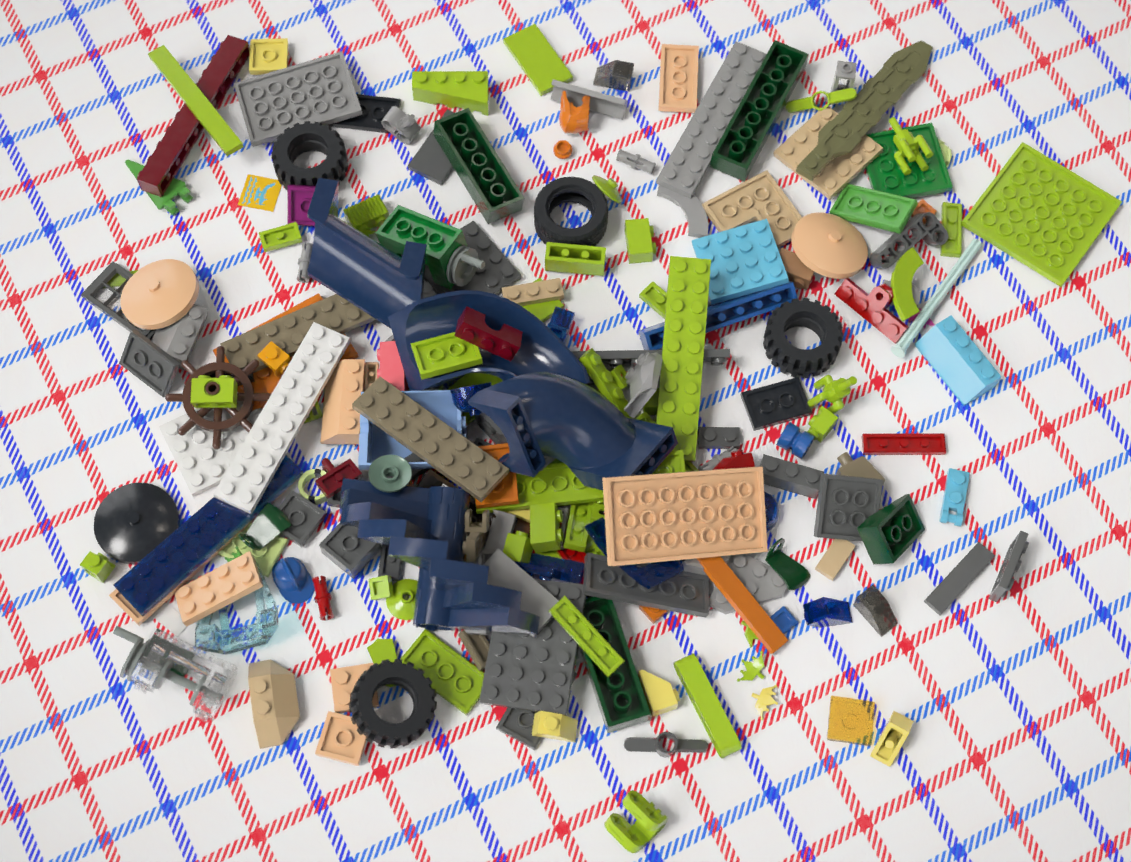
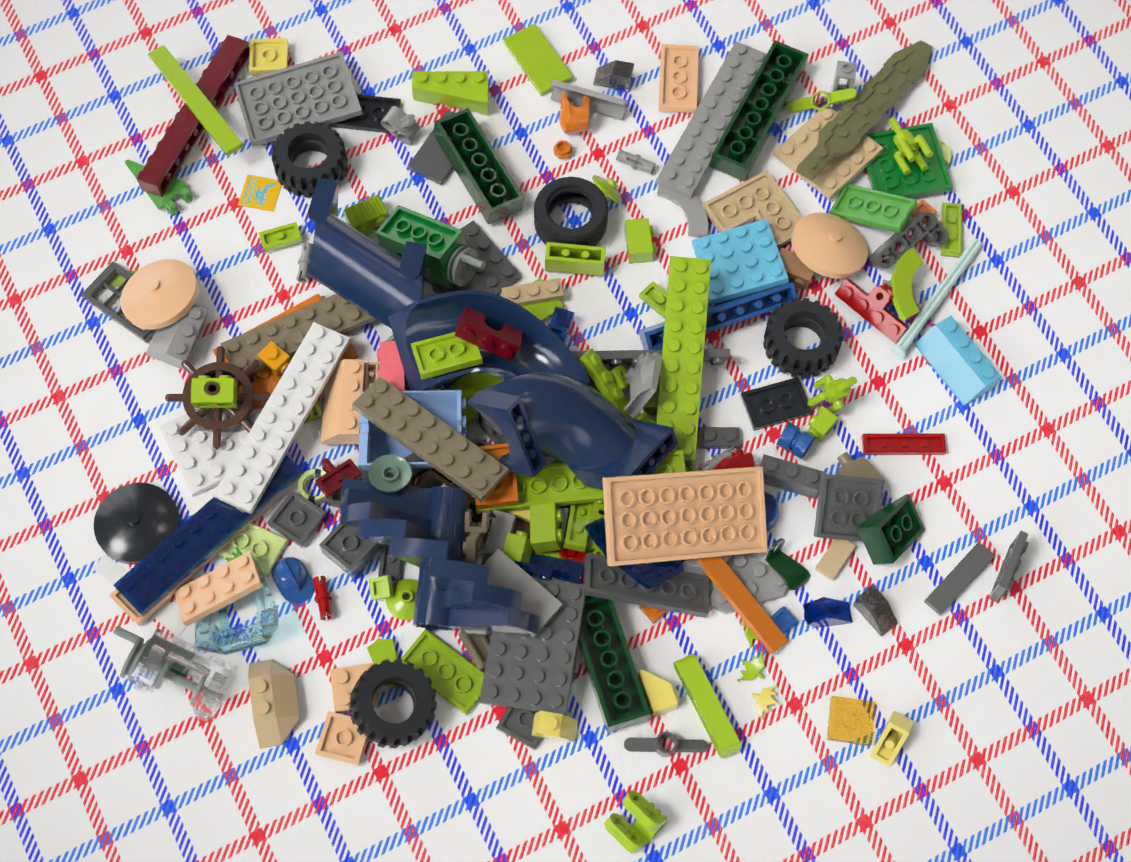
(97, 566): lime brick -> none
(149, 363): dark grey tile -> none
(265, 527): dark green piece -> none
(298, 204): magenta tile -> none
(462, 395): clear blue cylinder -> none
(586, 636): lime tile -> none
(954, 496): medium azure plate -> none
(1041, 214): lime plate -> none

